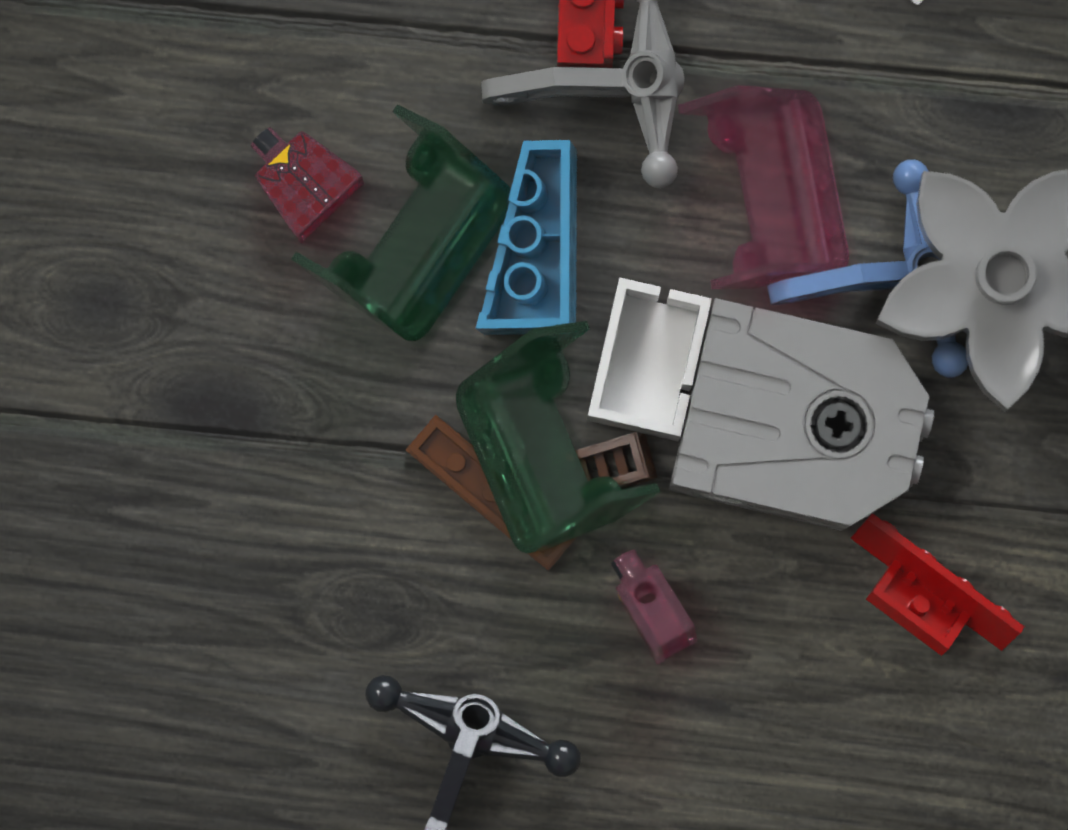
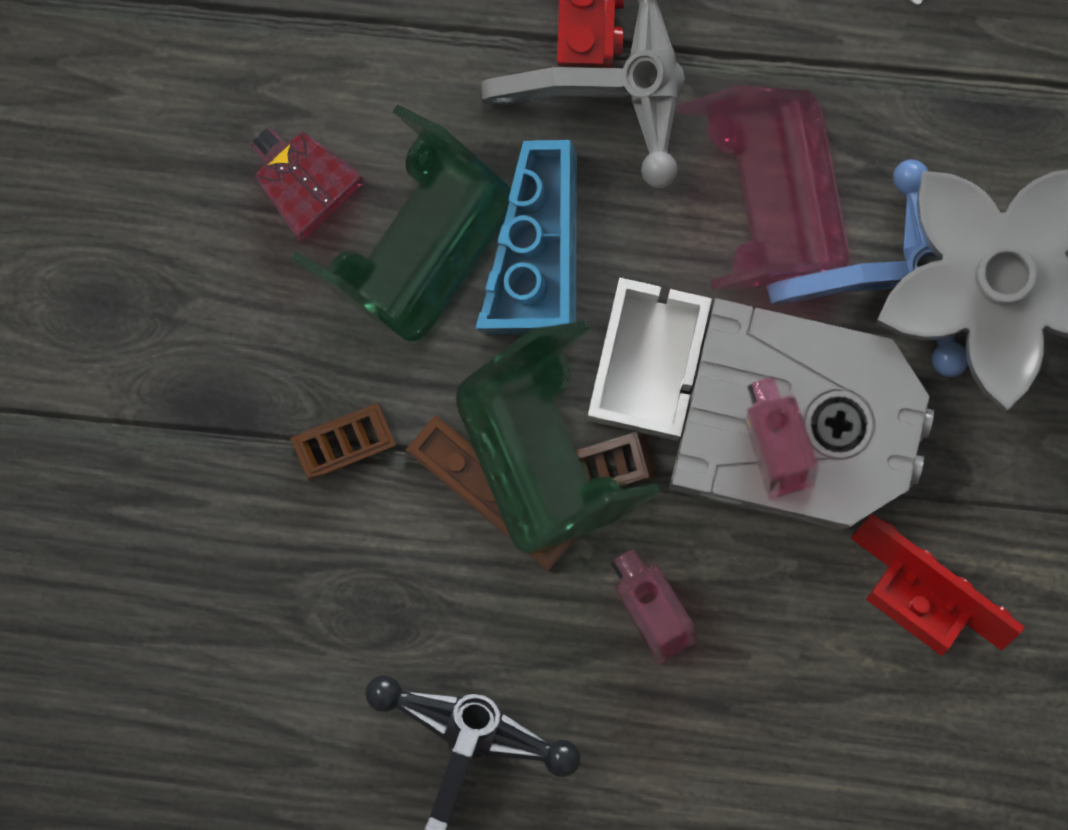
(319, 433): none -> reddish brown slope
(783, 457): none -> clear pink torso

